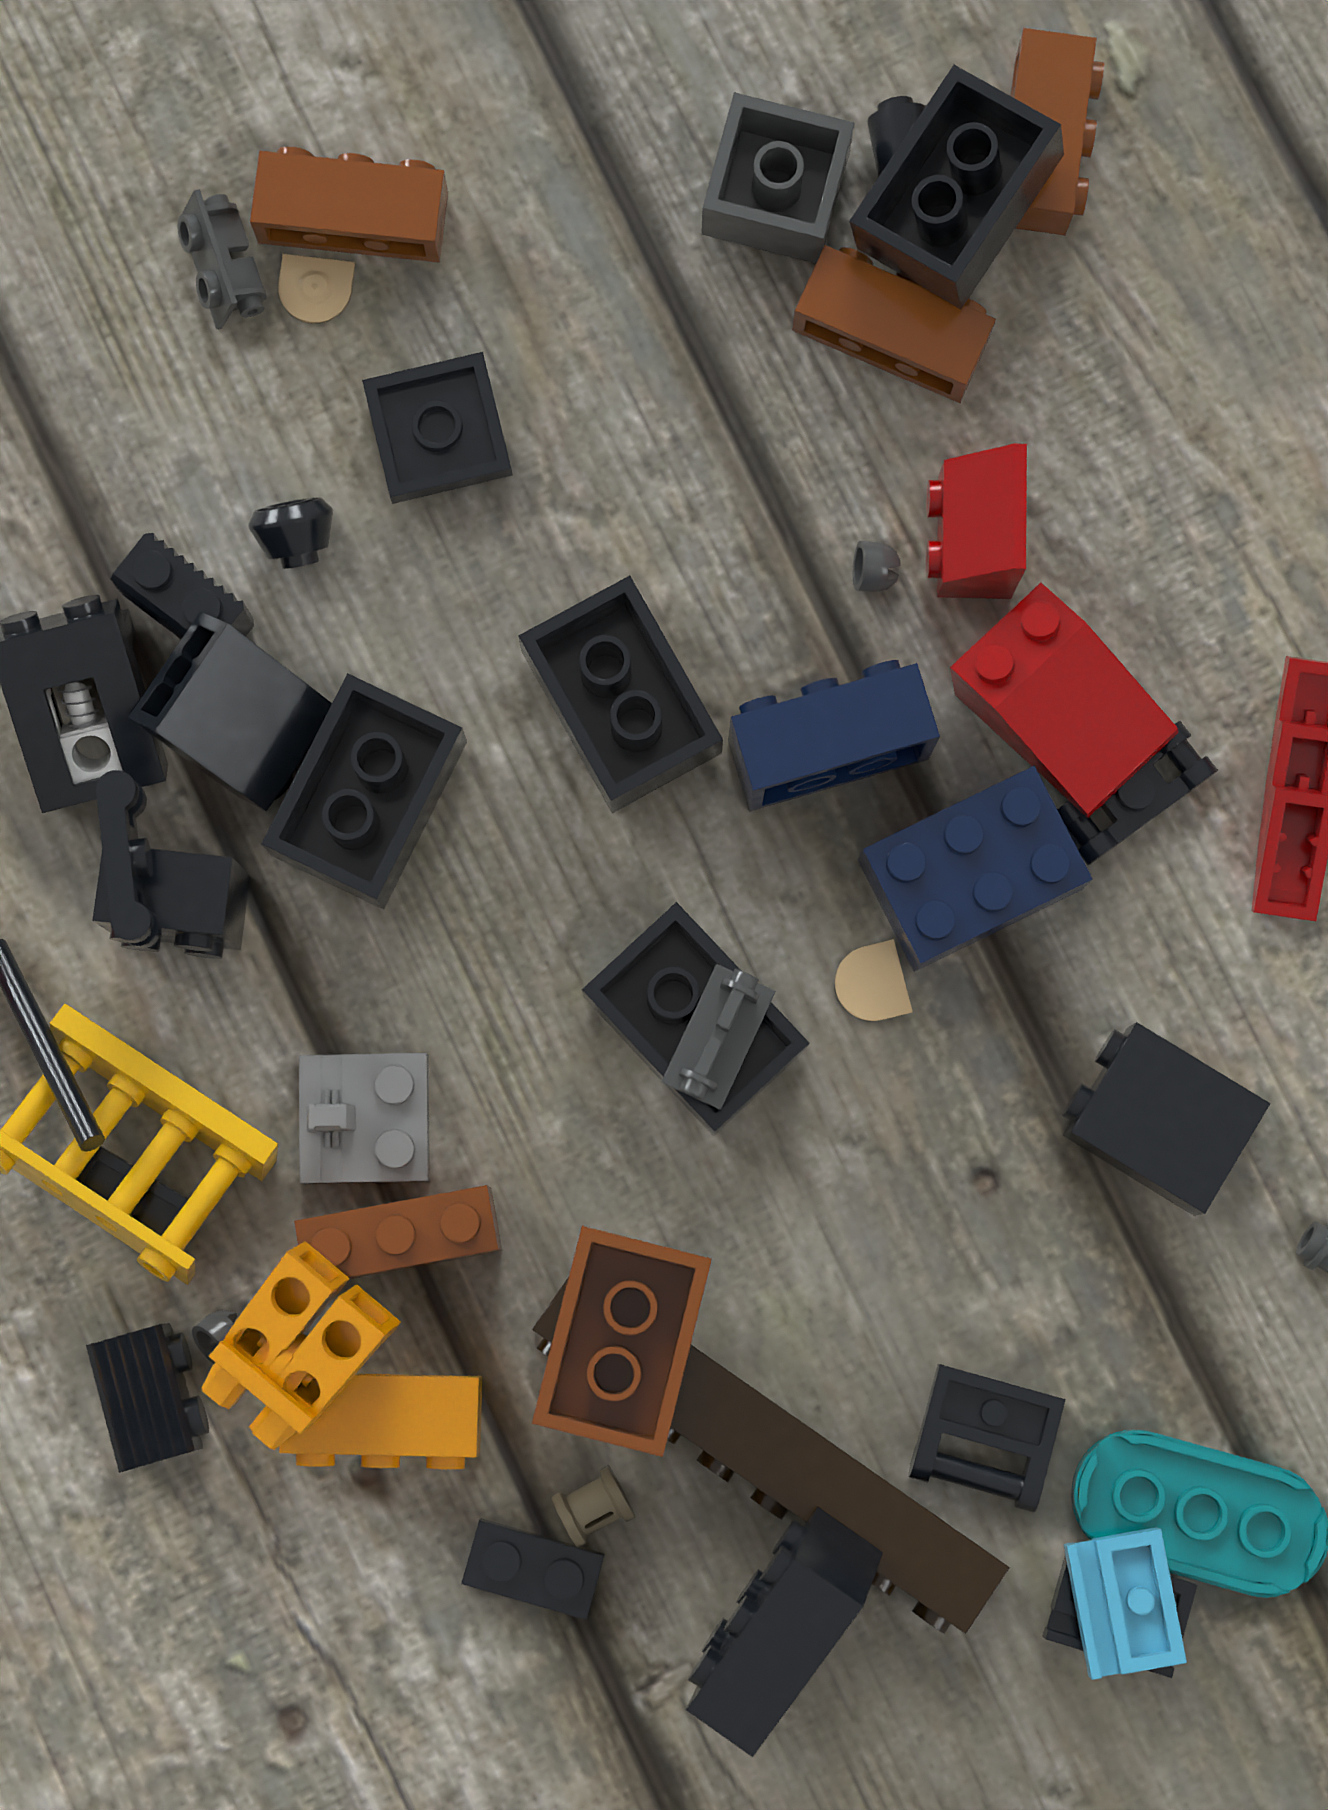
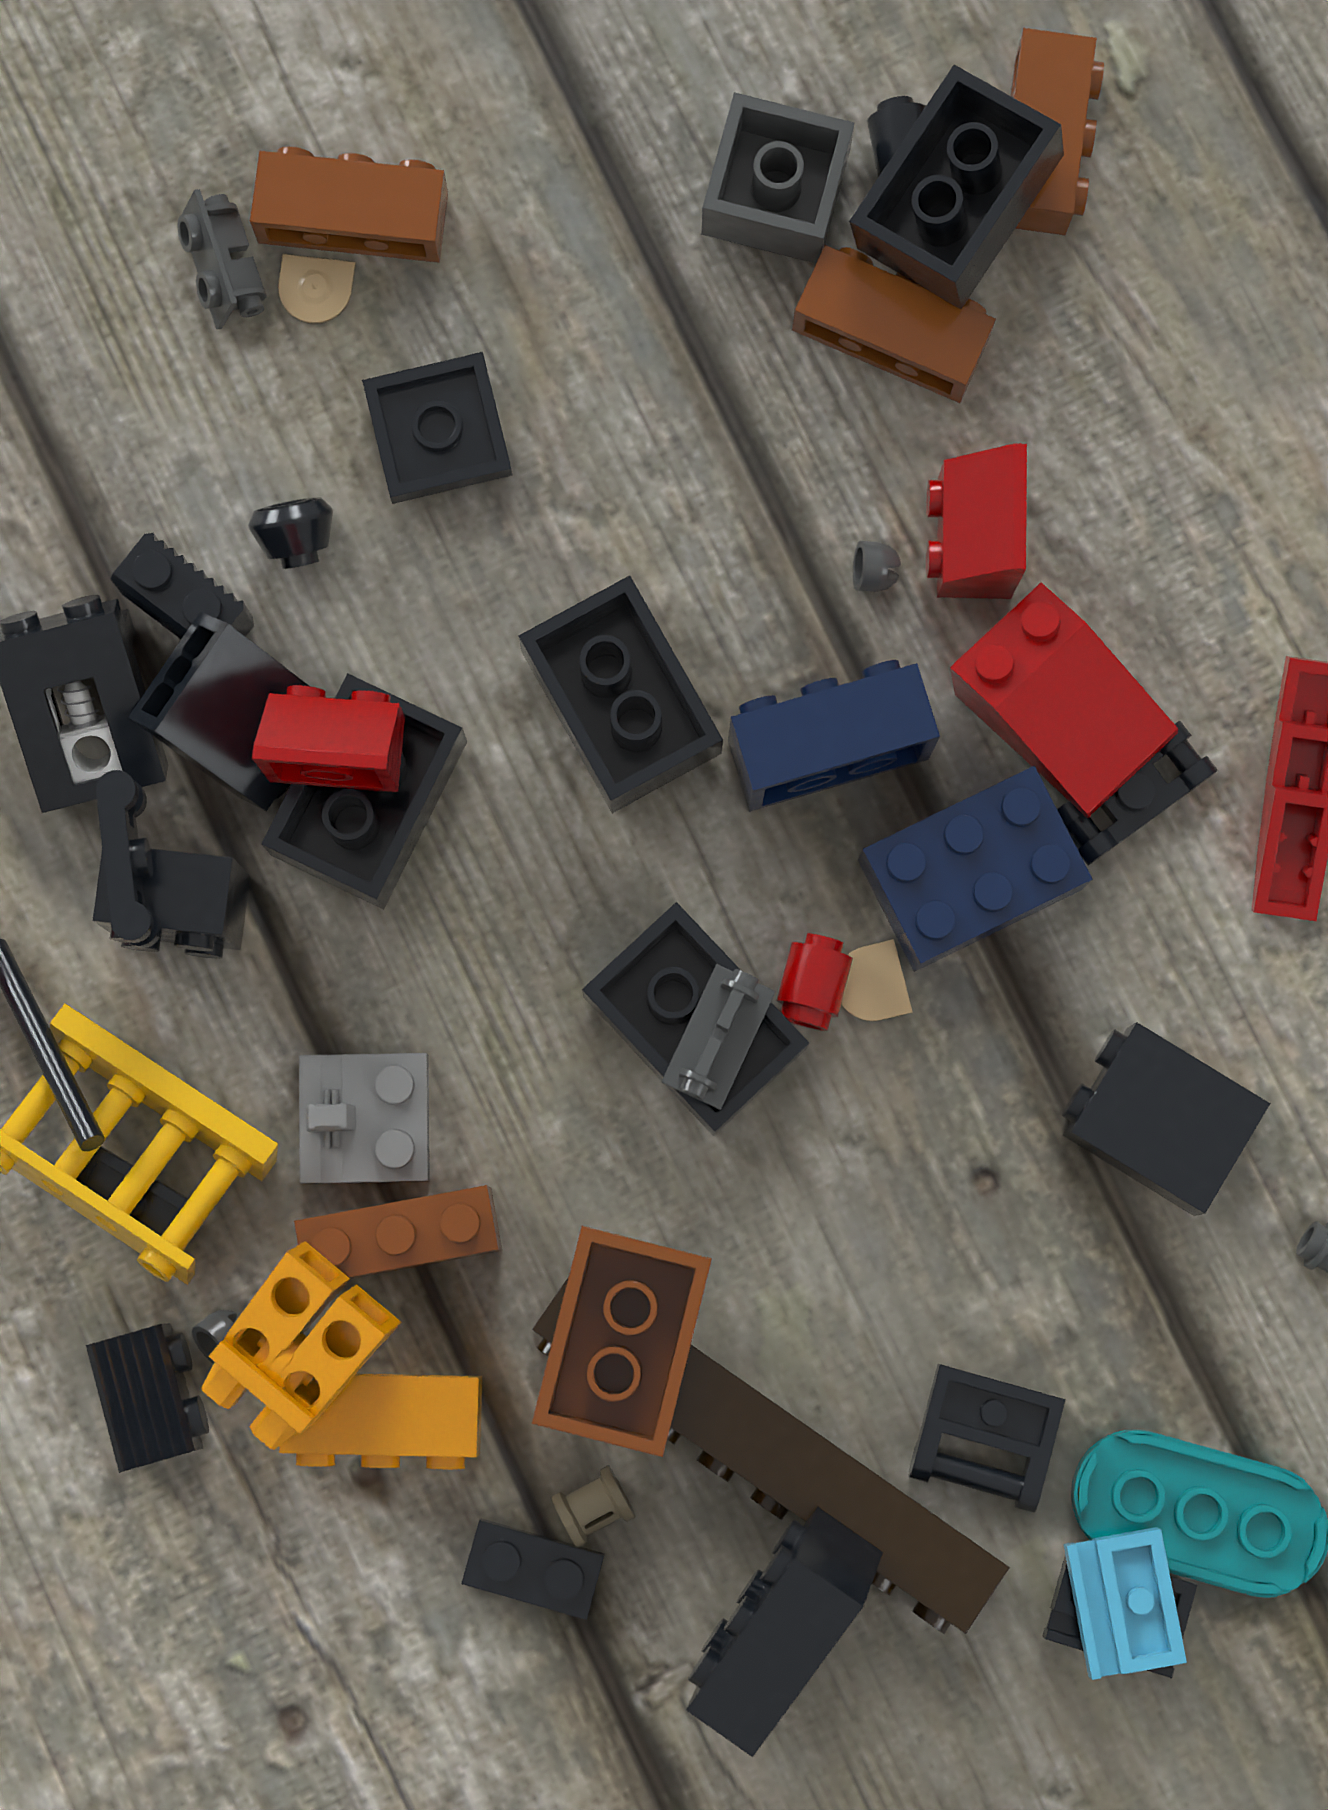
(331, 739): none -> red slope
(814, 981): none -> red brick

